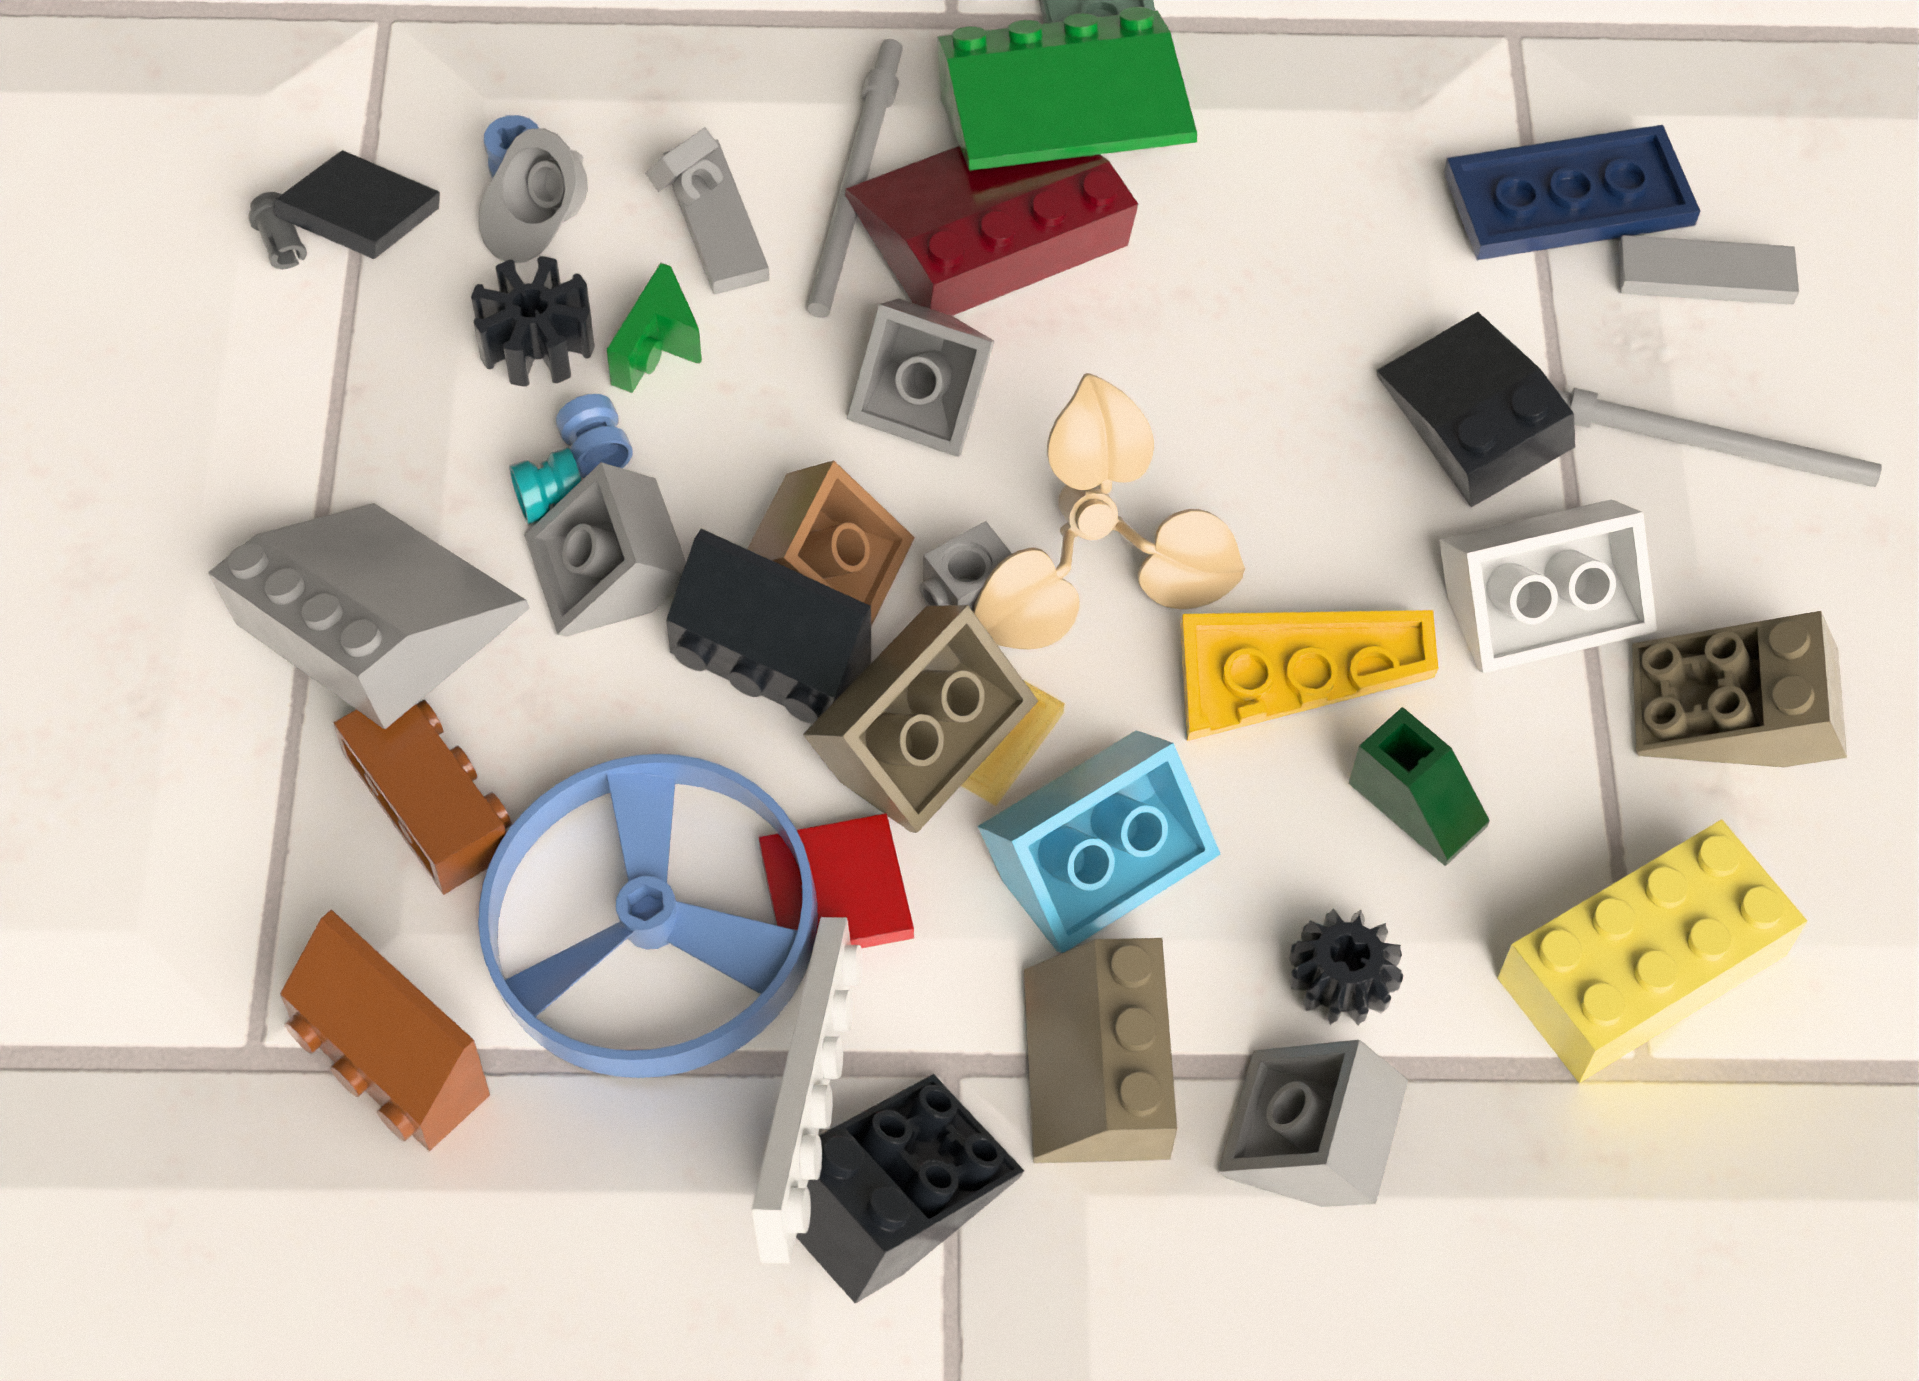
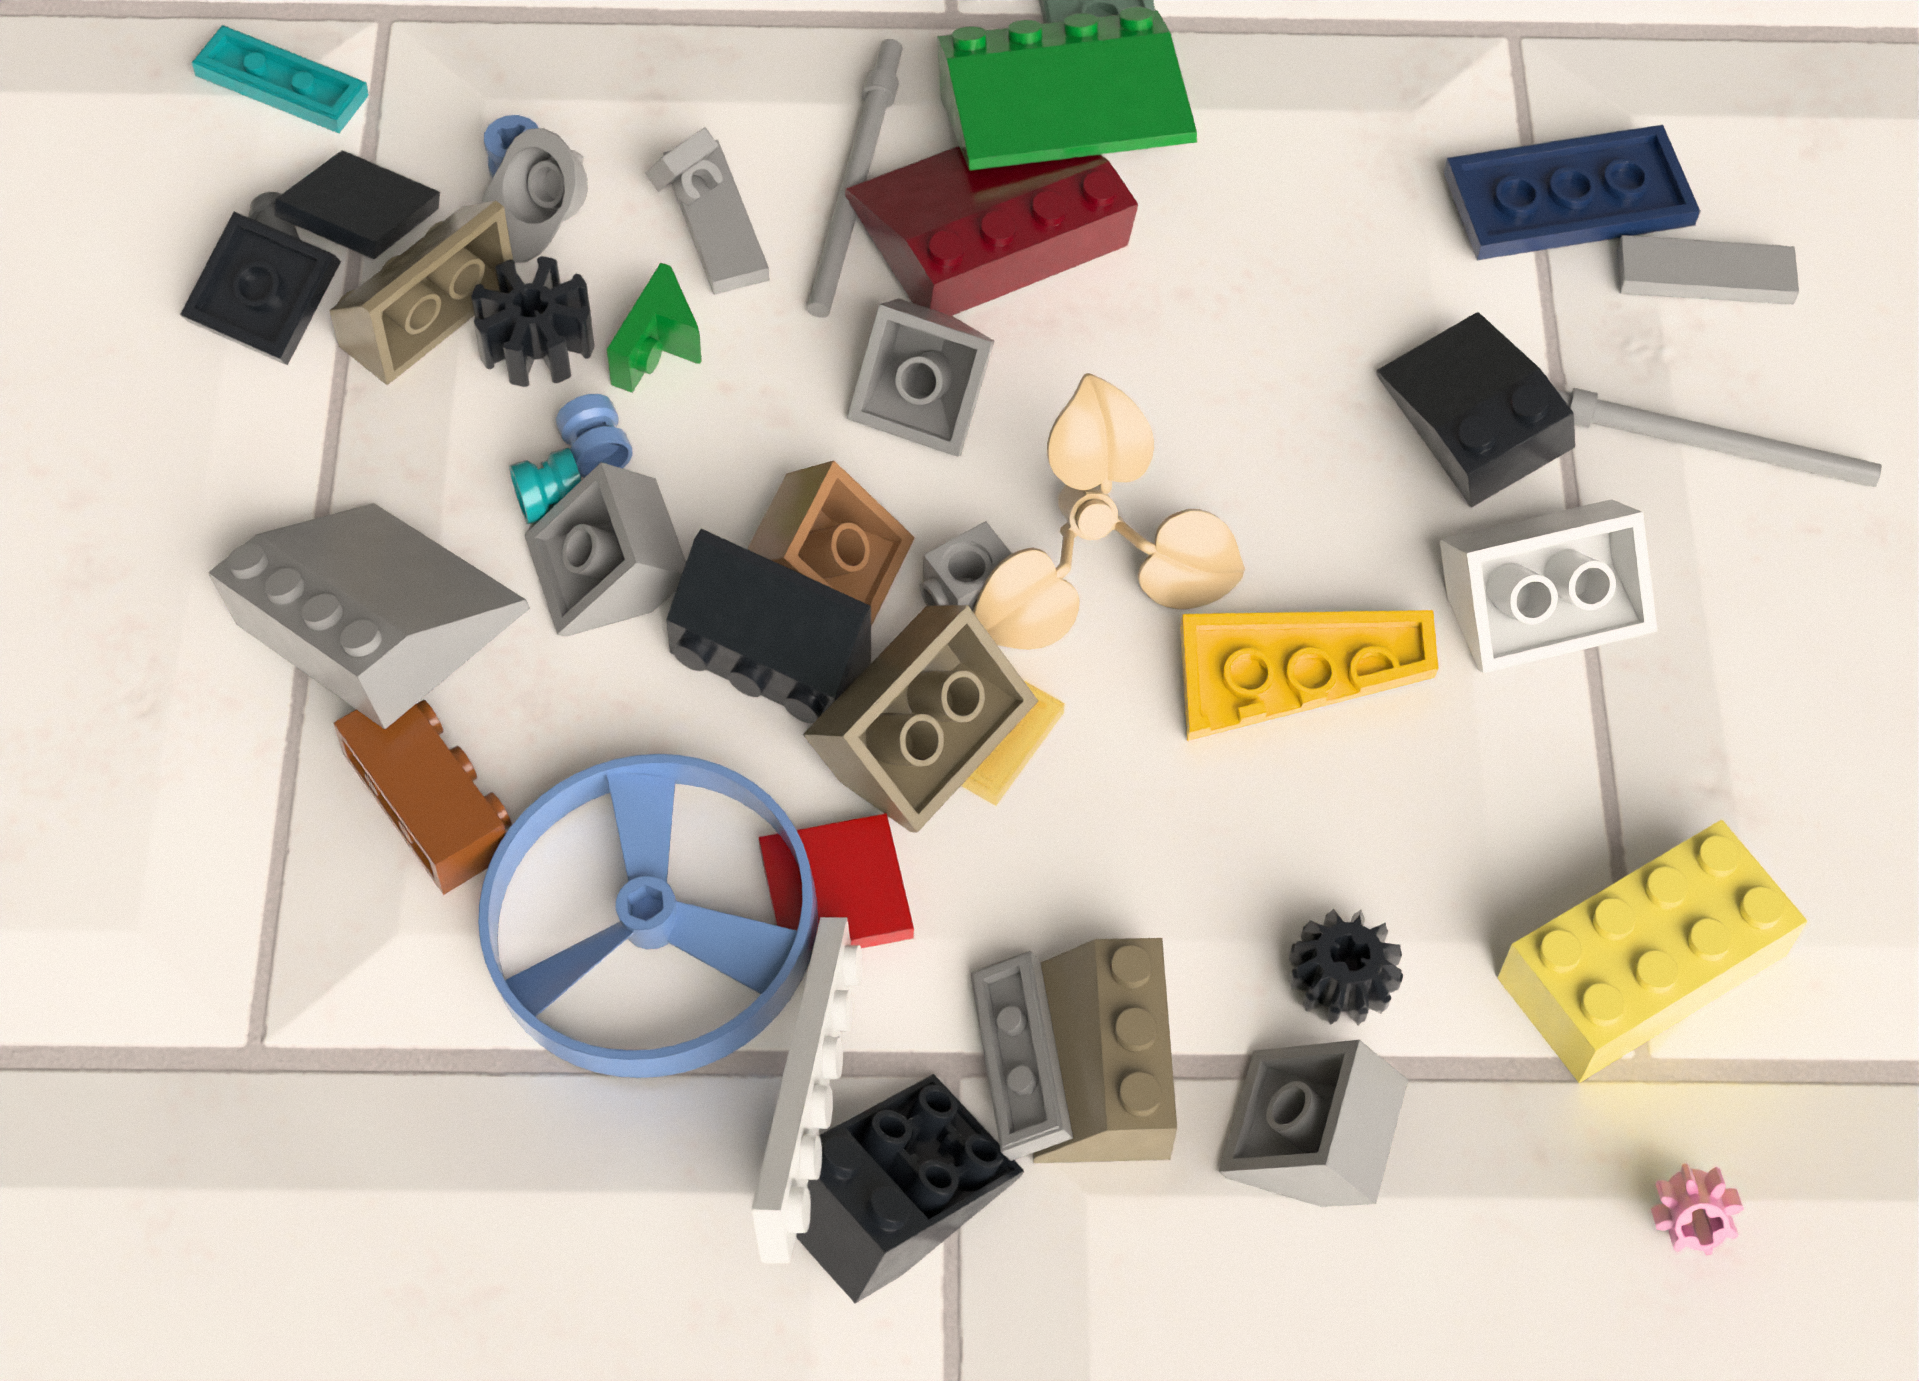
(260, 288): none -> black tile
(280, 79): none -> teal tile
(382, 1035): dark orange slope -> none
(423, 291): none -> dark tan slope
(1021, 1056): none -> light grey tile
(1101, 839): medium azure slope -> none
(1419, 786): dark green slope -> none
(1697, 1209): none -> bright pink gear
(1742, 694): dark tan slope -> none

